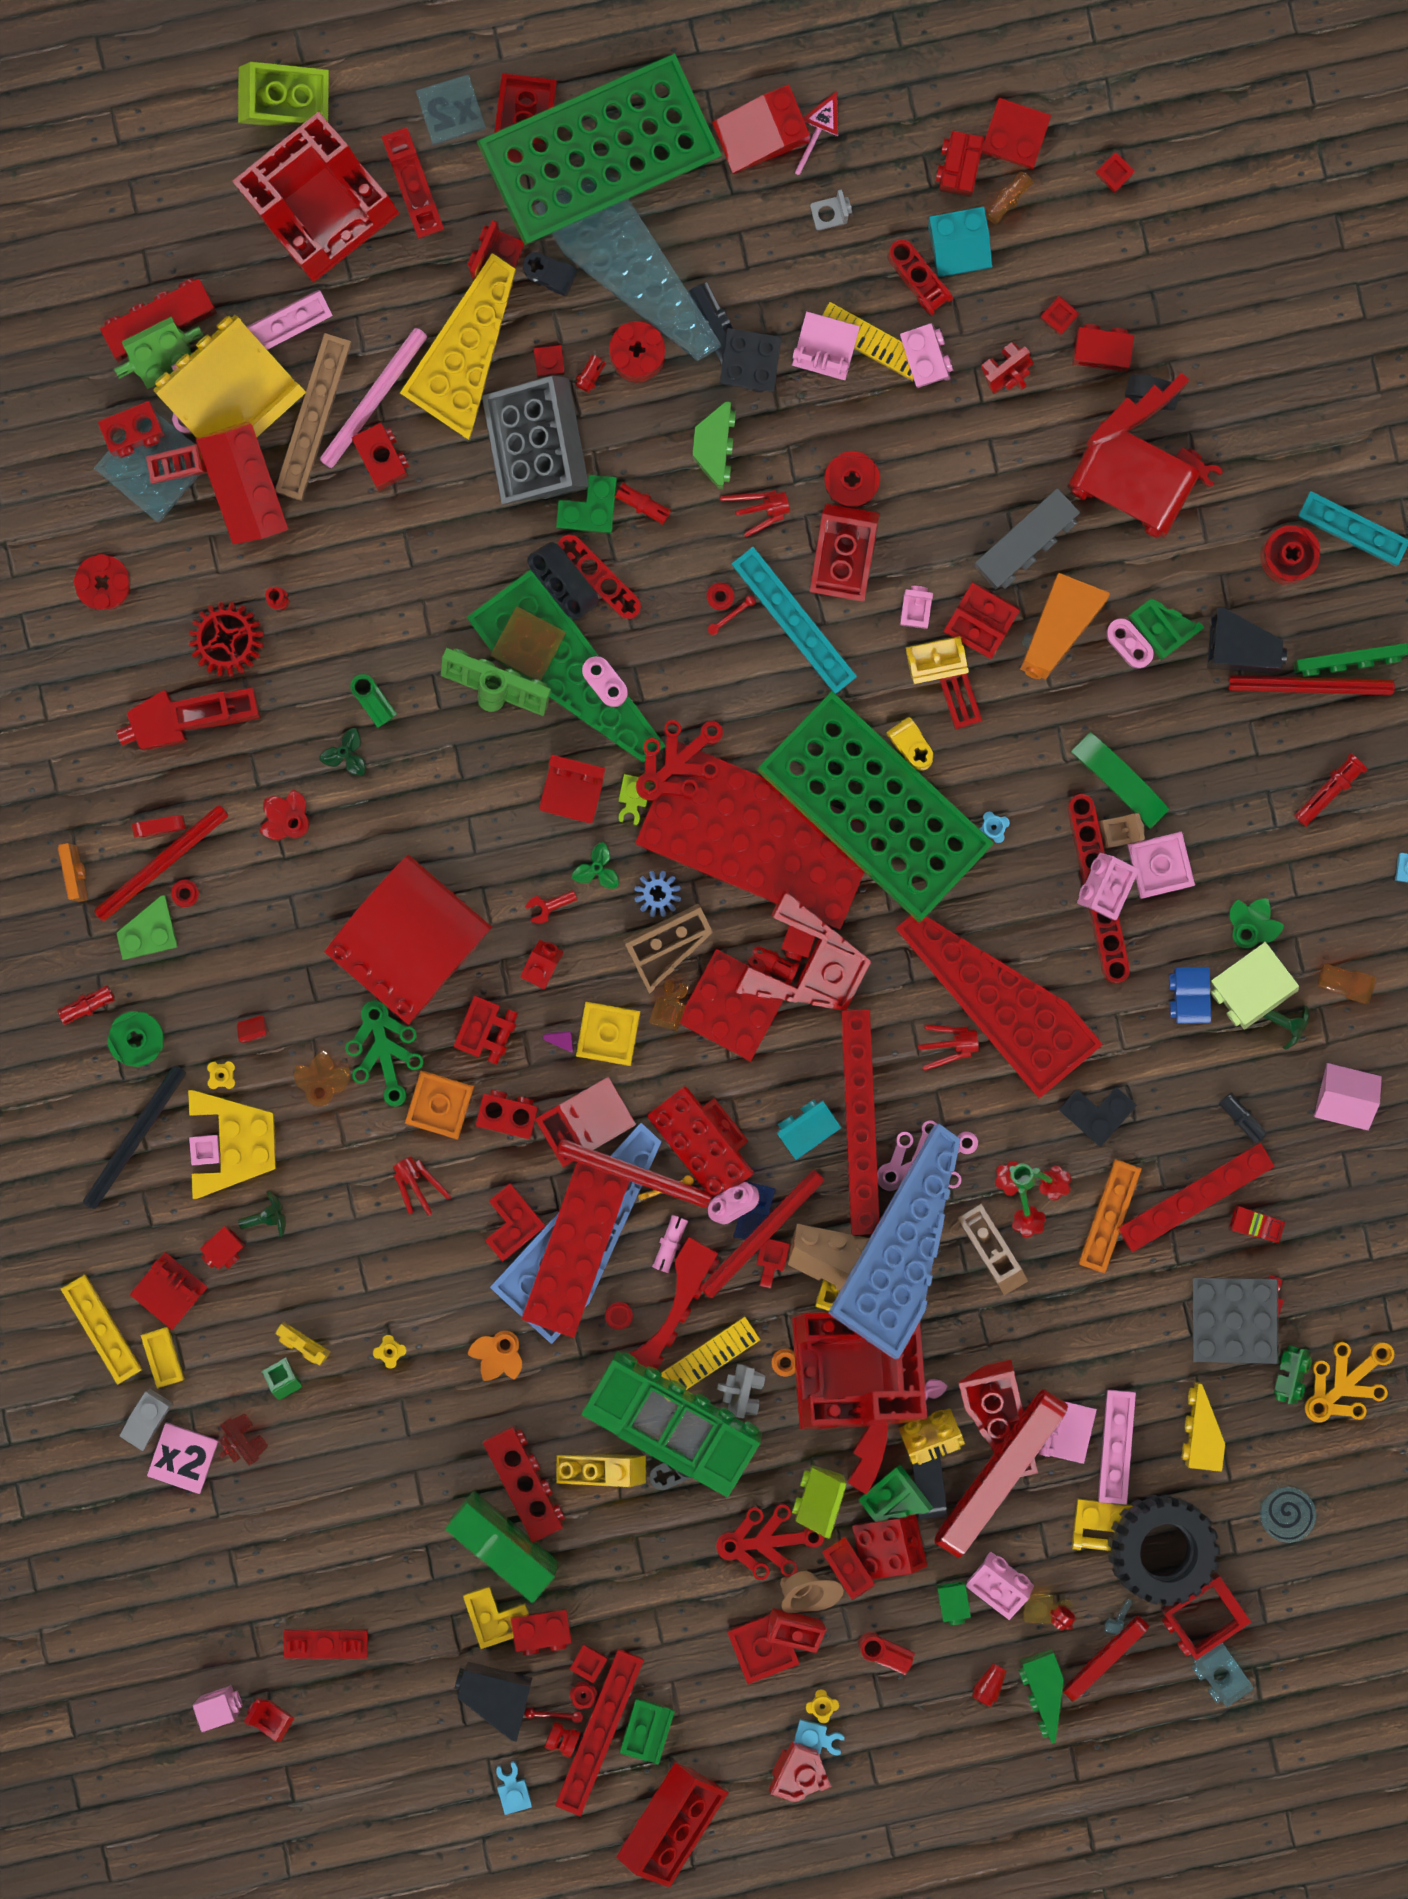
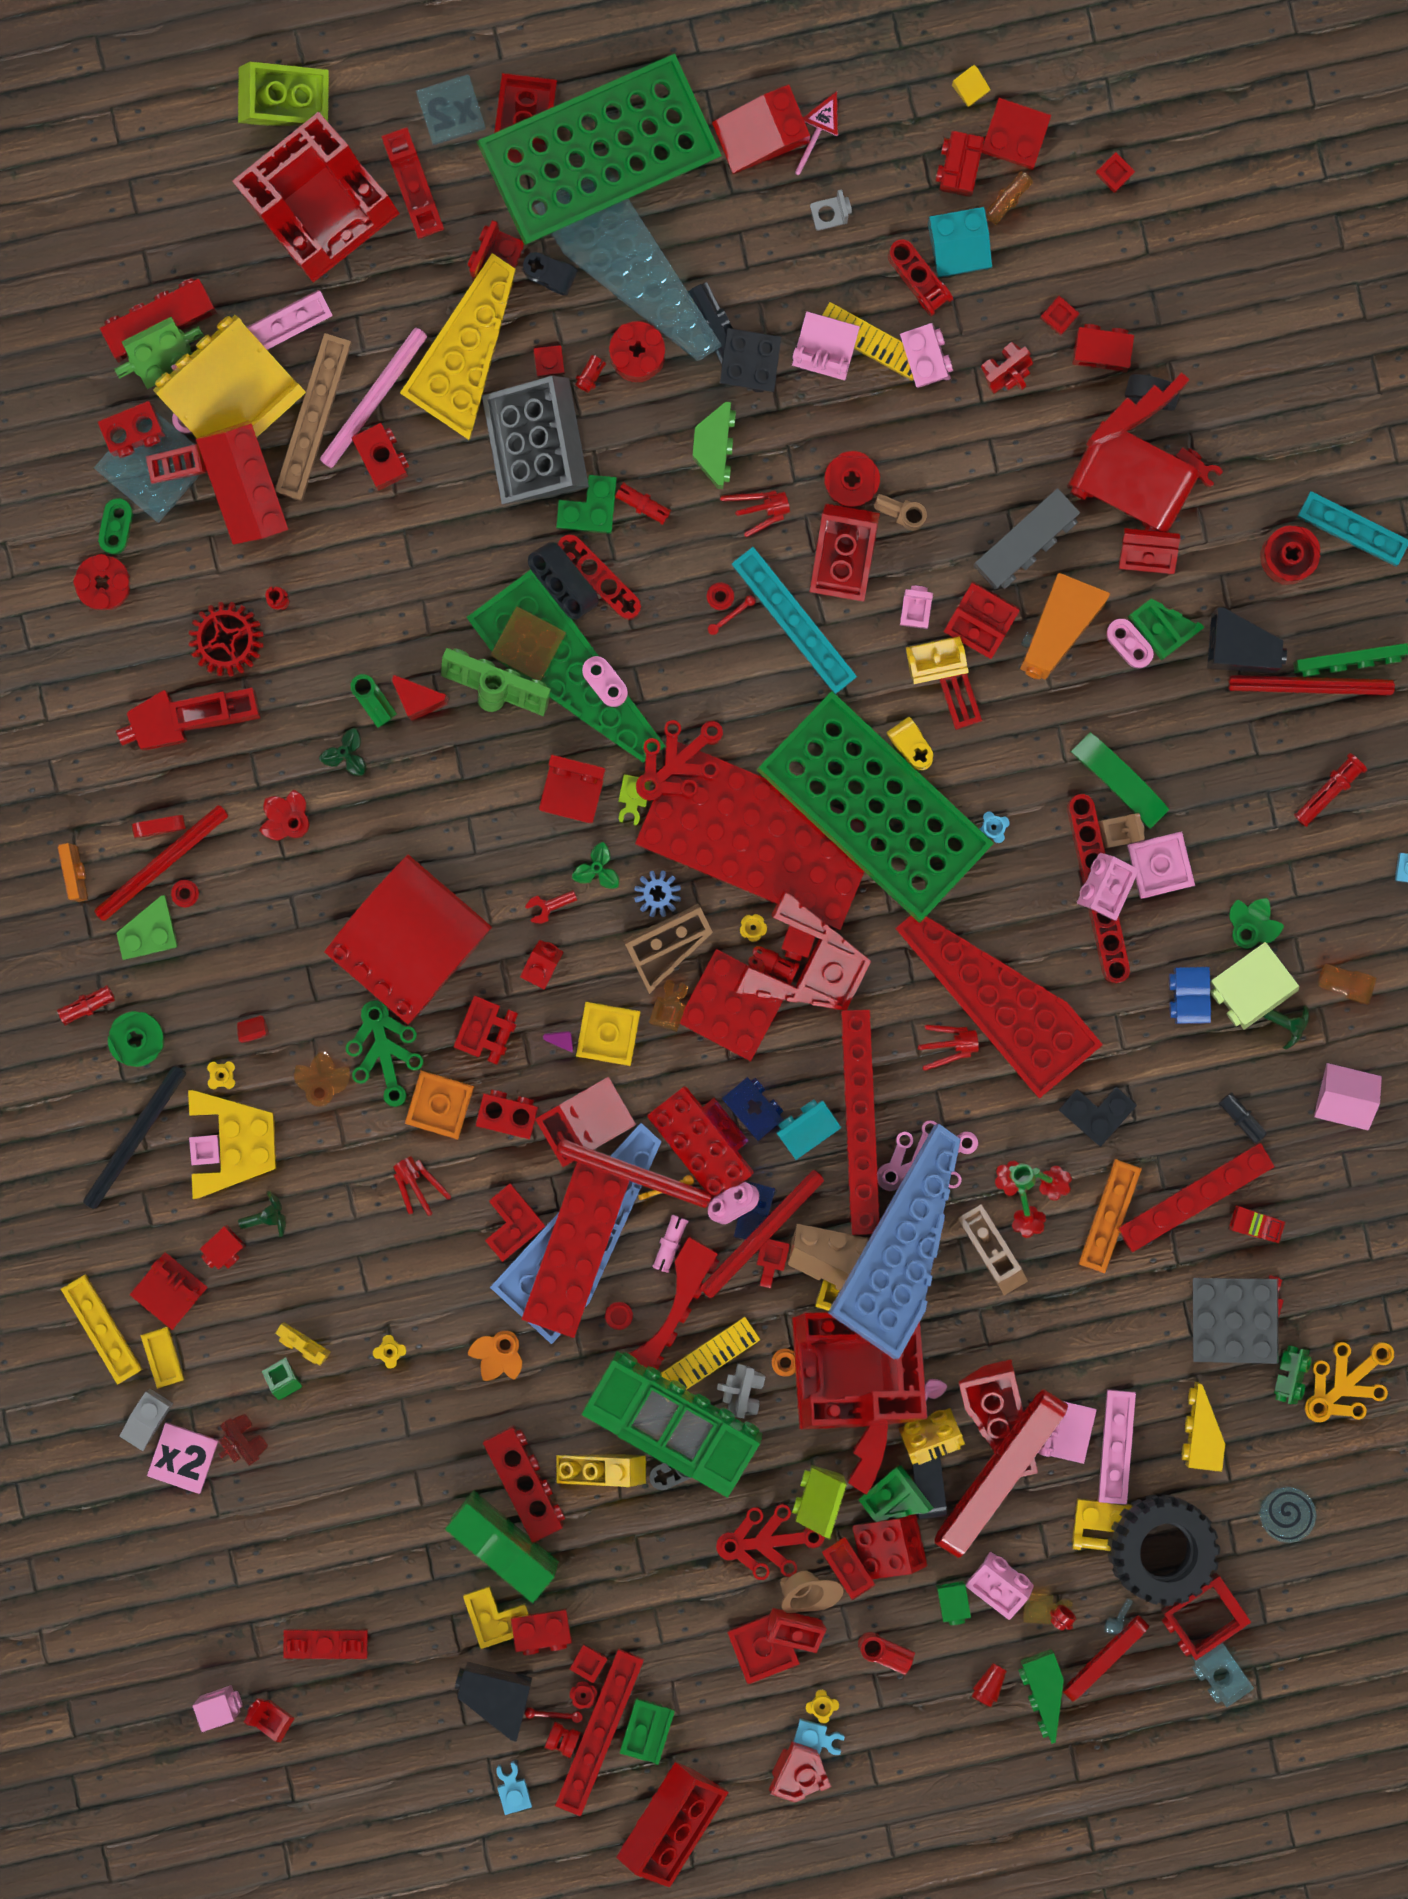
(117, 527): none -> green plate
(418, 699): none -> red slope
(758, 921): none -> yellow plate
(758, 1124): none -> clear blue brick
(898, 510): none -> medium nougat axle
(970, 85): none -> yellow slope
(1149, 551): none -> red plate

